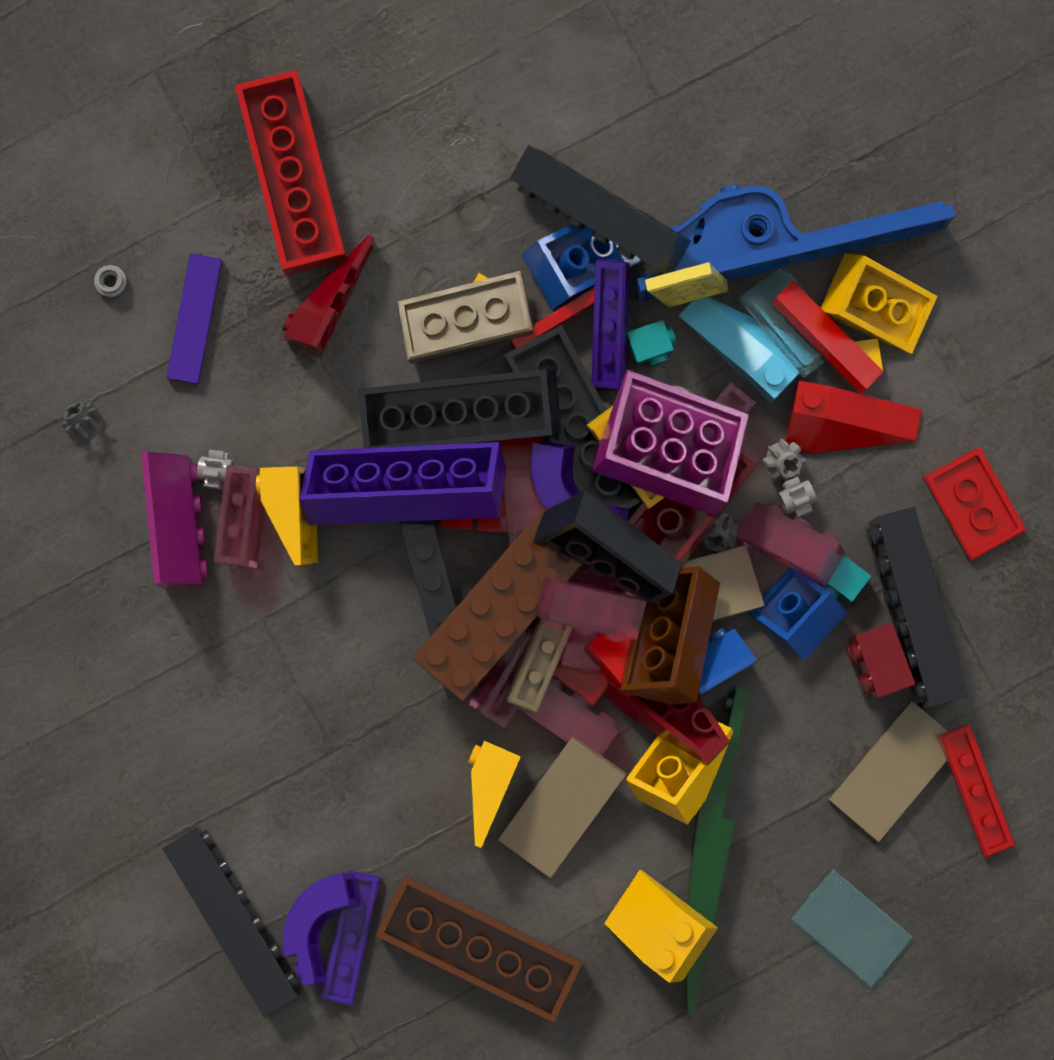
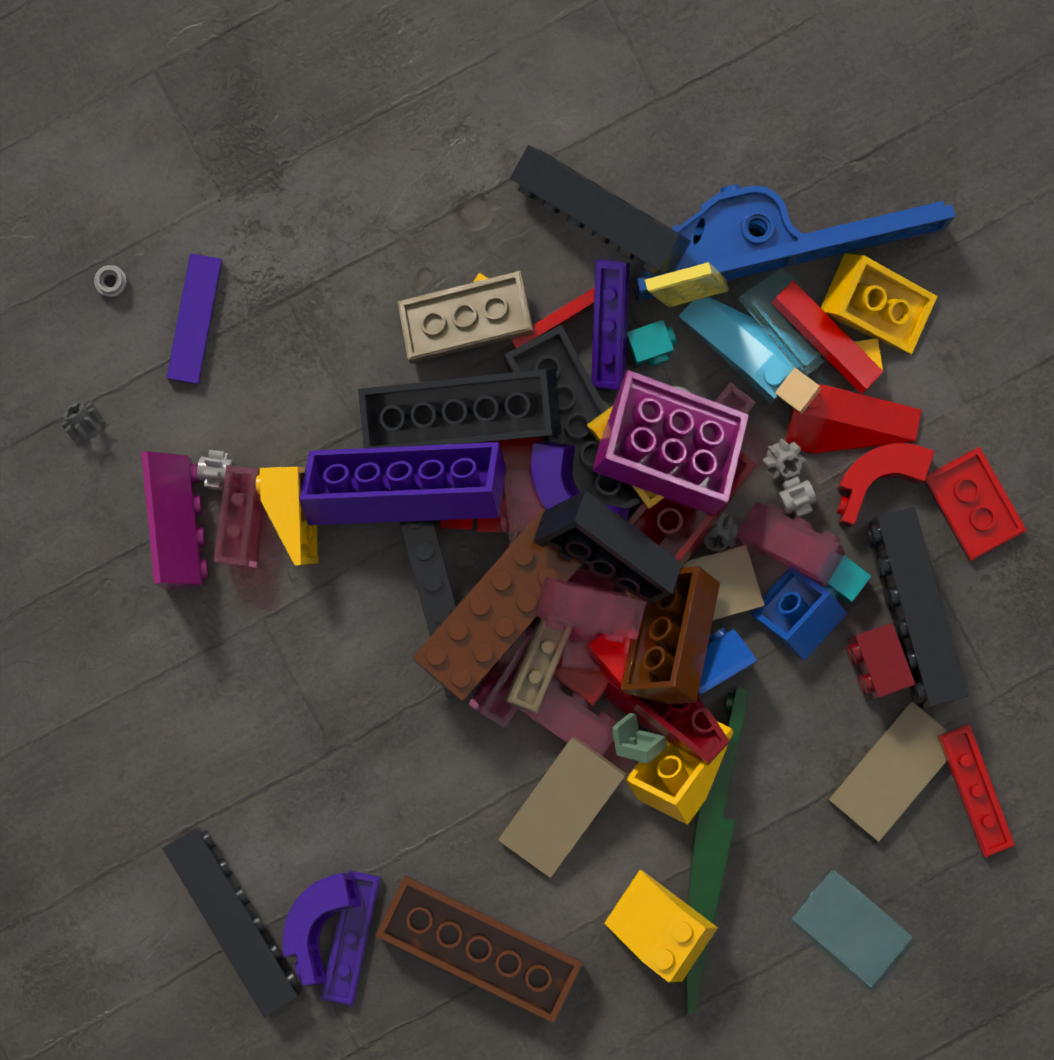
(290, 173): red brick -> none
(320, 312): dark red wedge -> none
(490, 780): yellow slope -> none
(567, 263): blue slope -> none
(634, 743): none -> sand green bracket
(798, 390): none -> tan tile
(892, 460): none -> red arch

